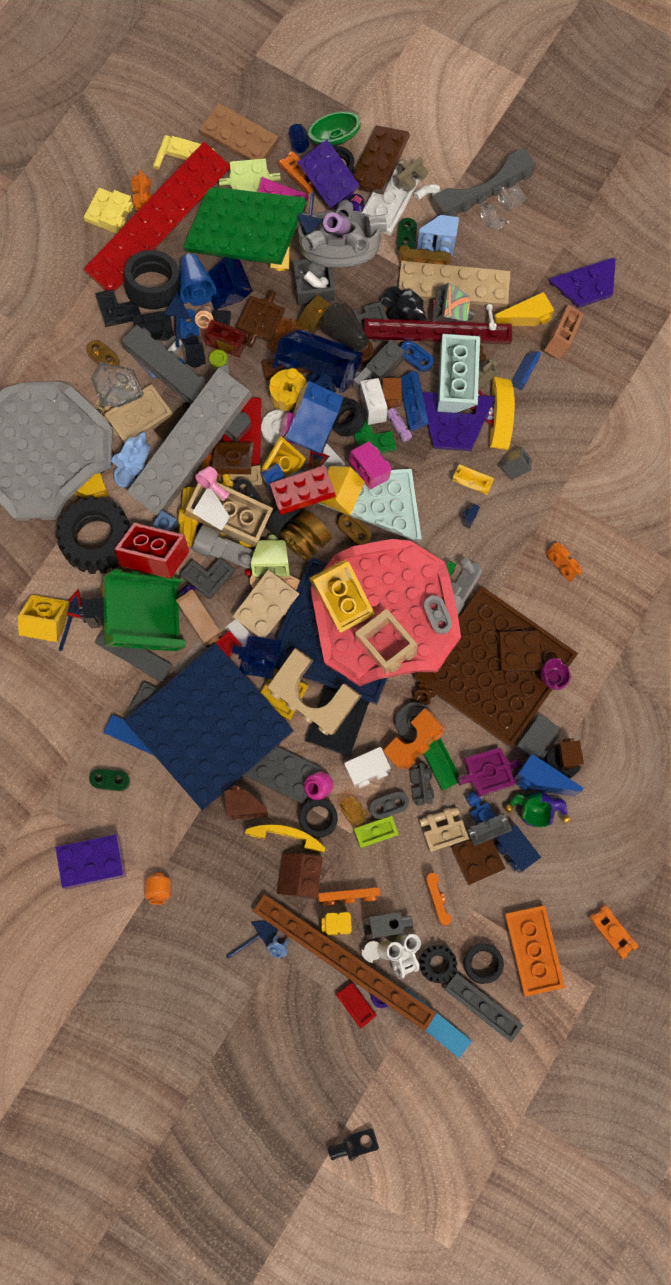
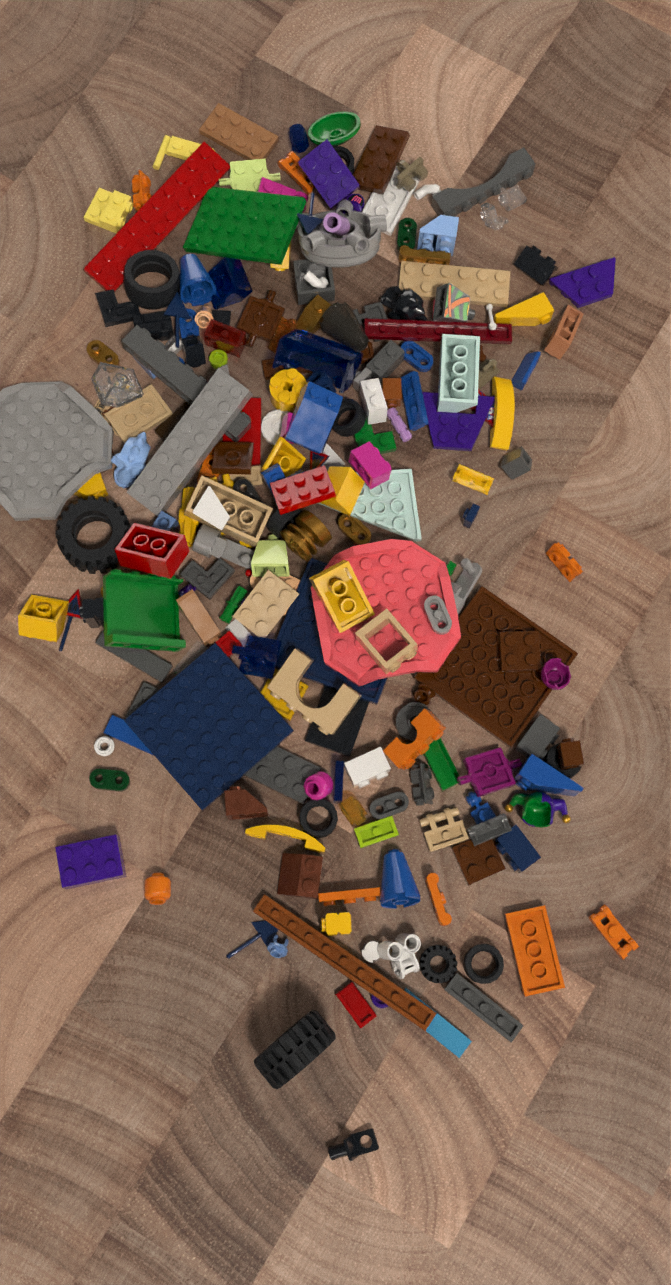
(101, 740): none -> white plate
(207, 479): bright pink bar -> none
(233, 604): none -> green axle
(295, 1049): none -> black tyre
(338, 793): none -> clear blue tile
(379, 926): dark grey torso -> none
(397, 882): none -> blue cone
(535, 264): none -> black bracket

